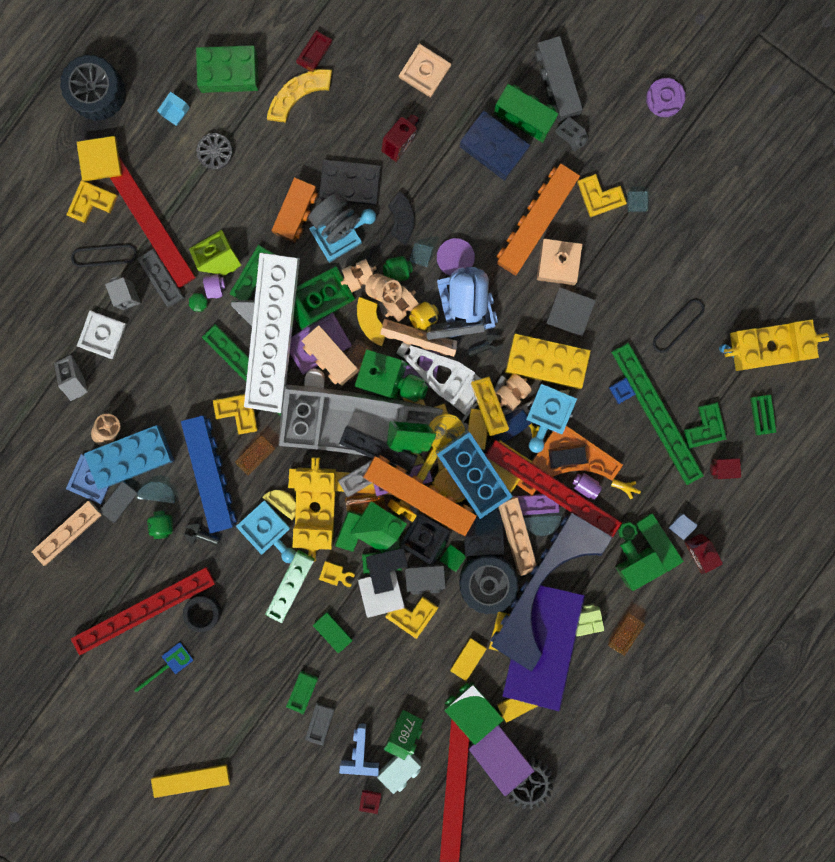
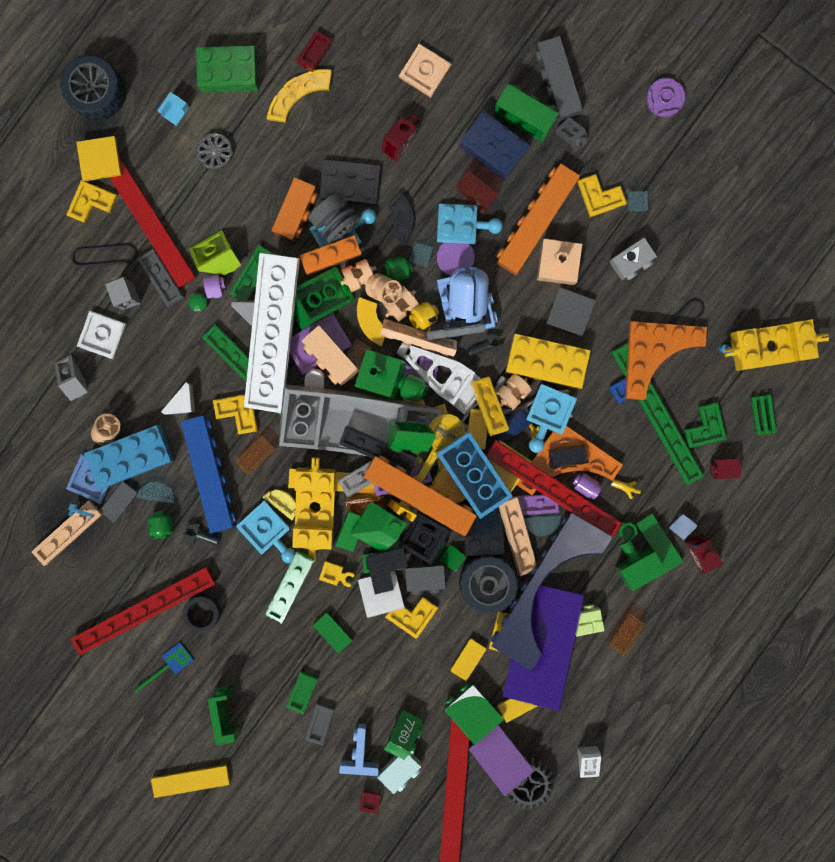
(73, 508): none -> dark azure piece
(182, 402): none -> white slope
(222, 732): none -> green panel
(330, 255): none -> orange brick
(459, 224): none -> medium azure plate
(476, 191): none -> clear red brick
(589, 761): none -> white slope
(633, 259): none -> light grey brick
(651, 345): none -> orange plate

